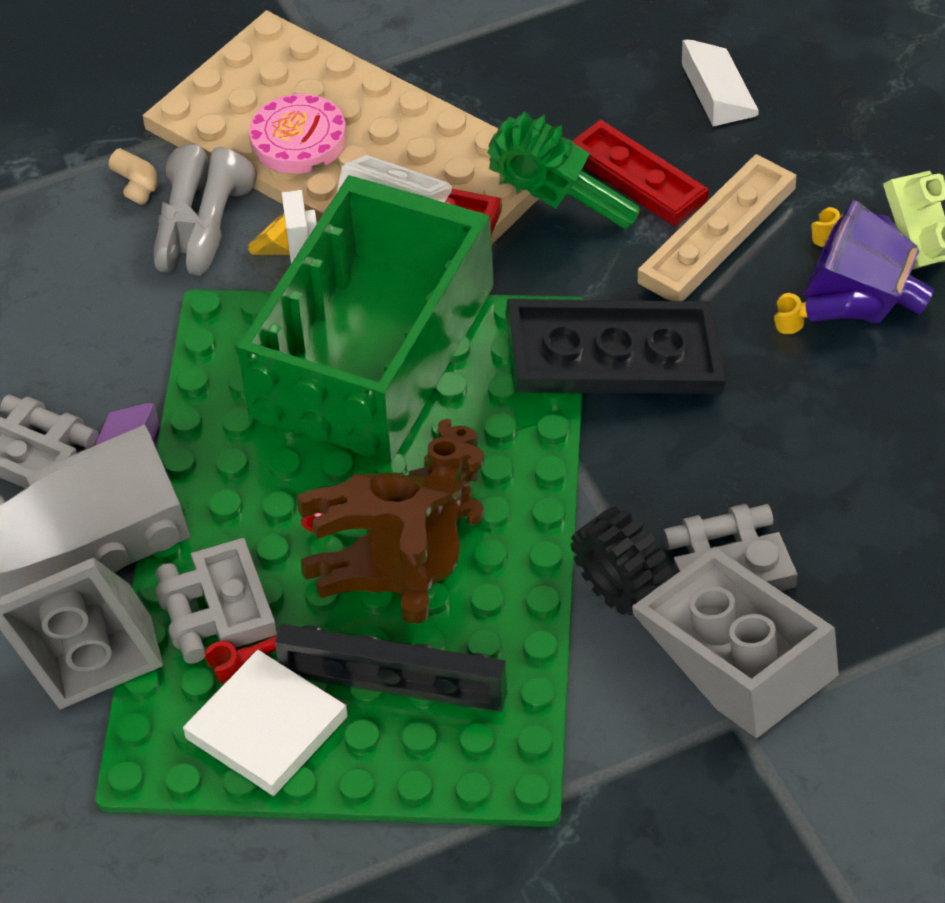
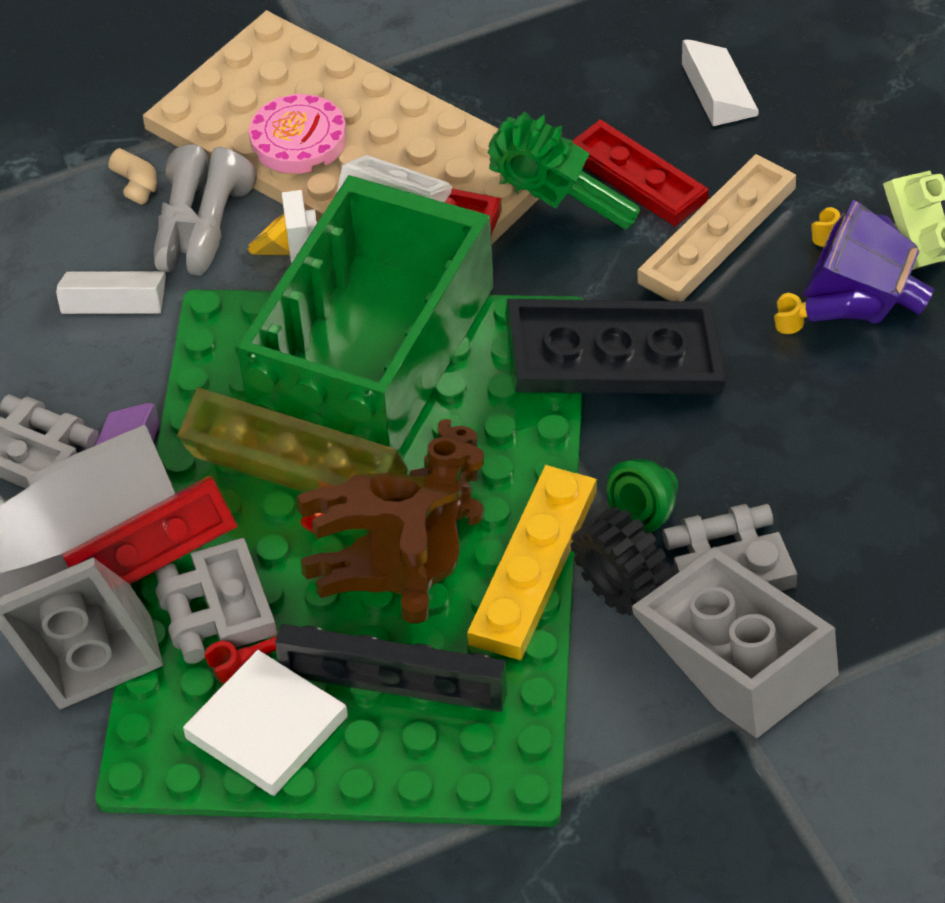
(111, 292): none -> white slope
(159, 533): none -> red tile
(279, 445): none -> clear yellow brick
(532, 563): none -> yellow plate
(644, 491): none -> green brick

